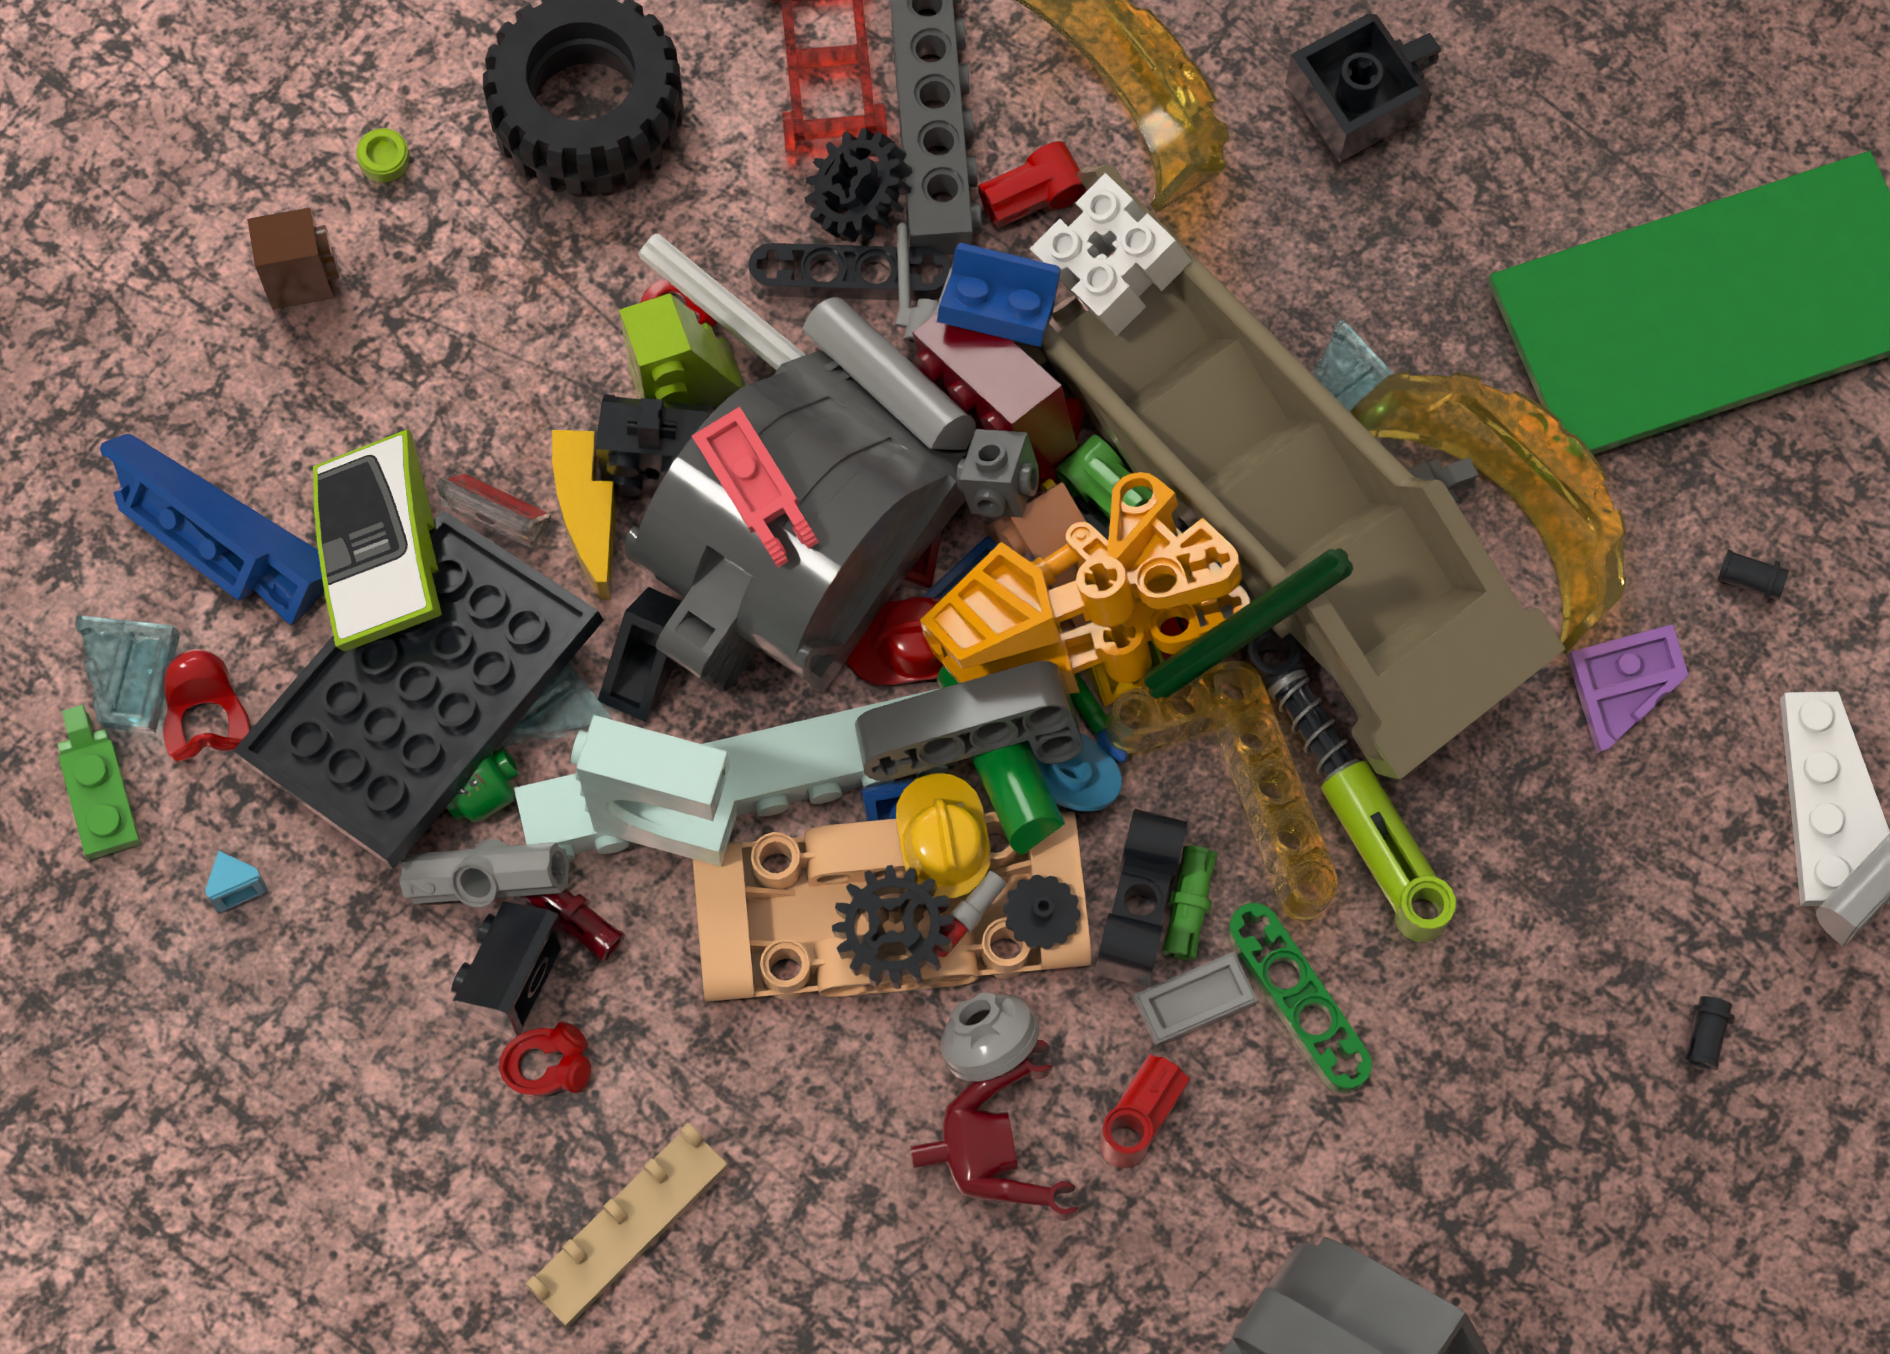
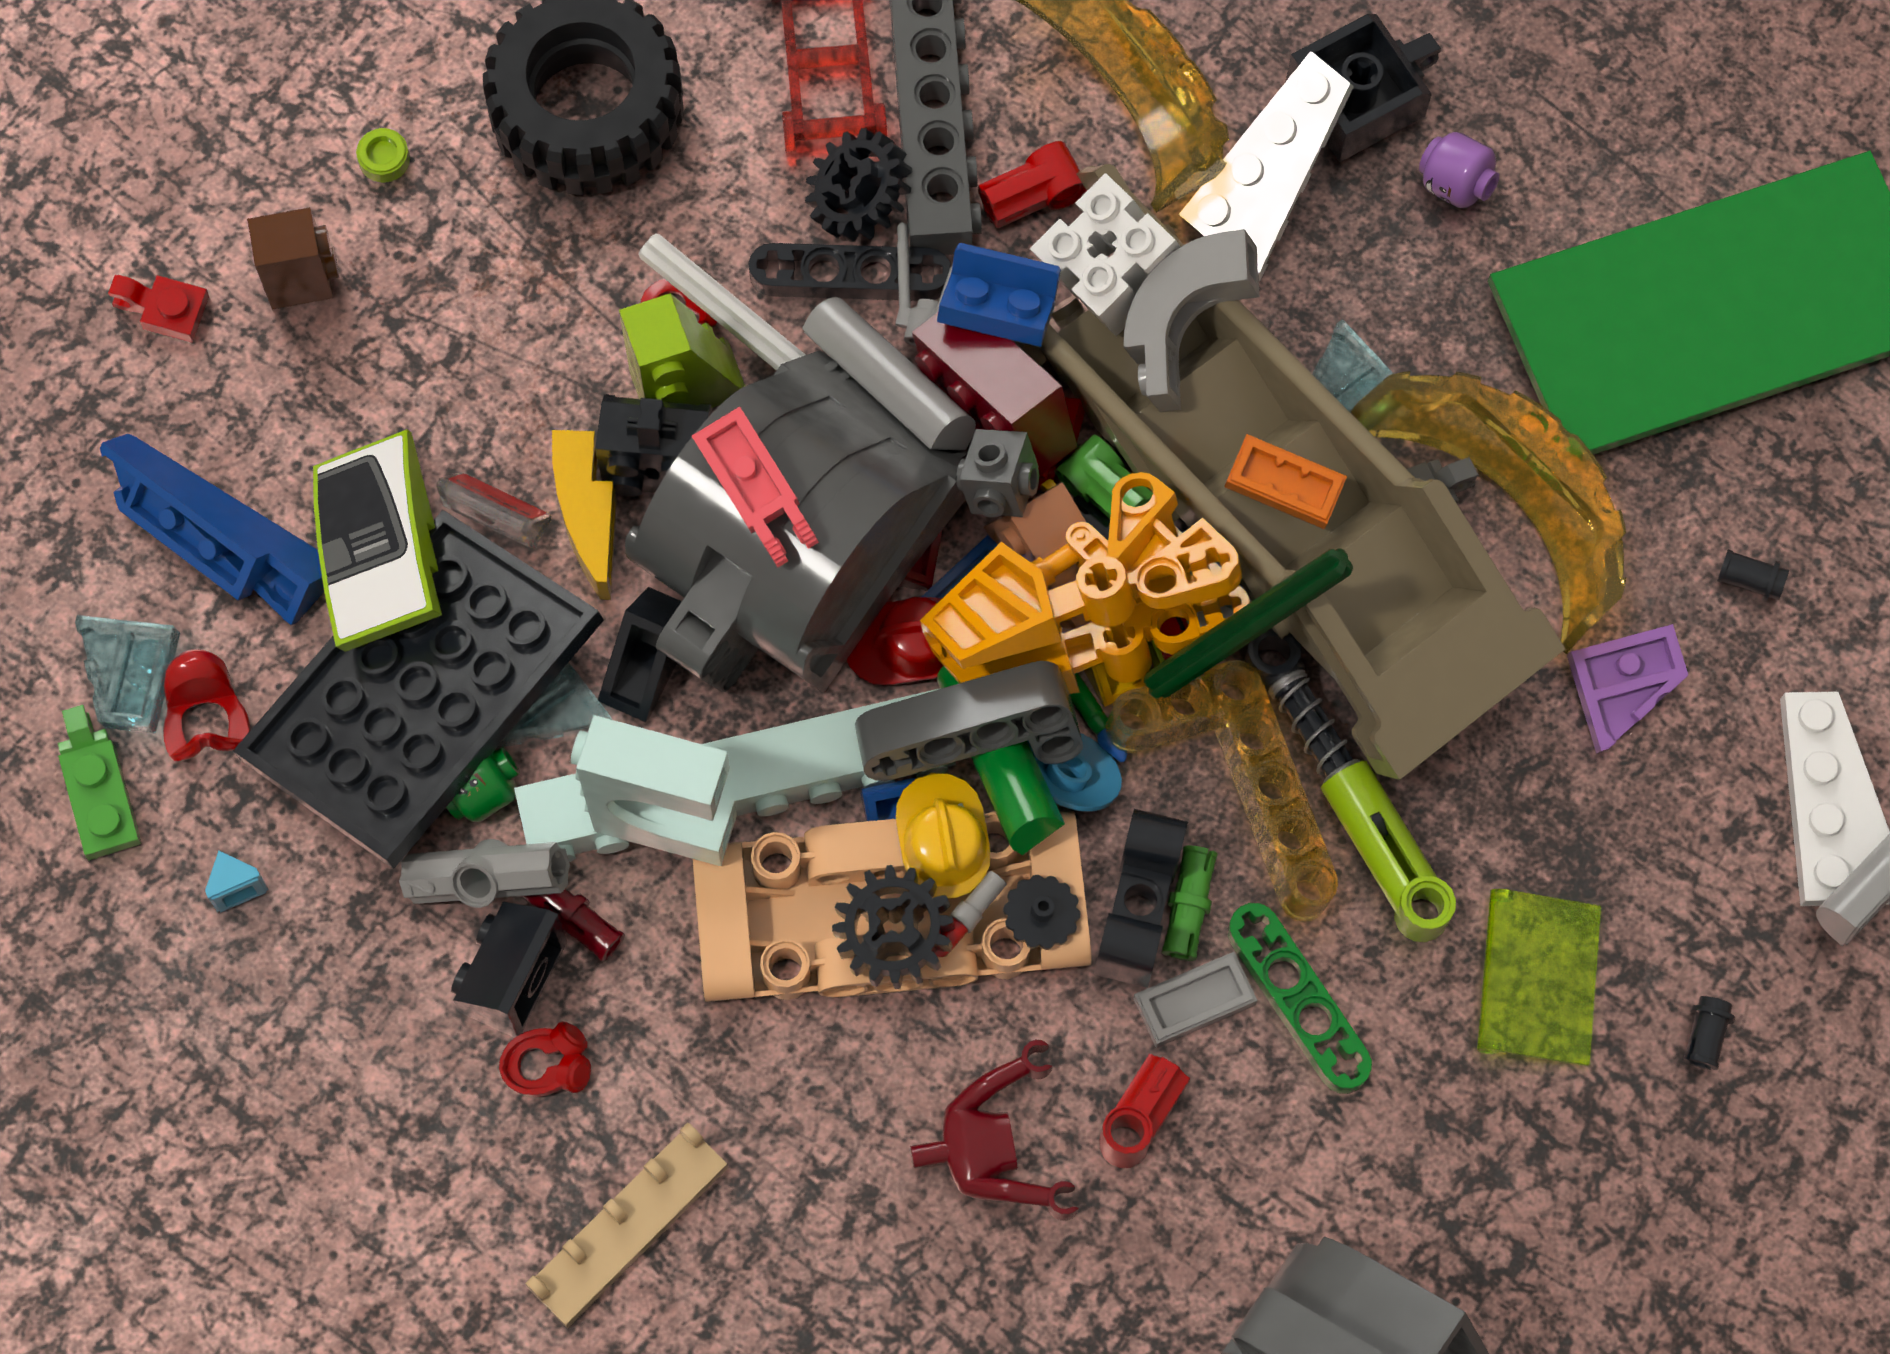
(166, 309): none -> red plate
(993, 1044): light grey piece -> none
(1174, 294): none -> light grey arch
(1272, 160): none -> white wing
(1285, 481): none -> orange plate
(1459, 169): none -> medium lavender head
(1539, 977): none -> clear neon green piece

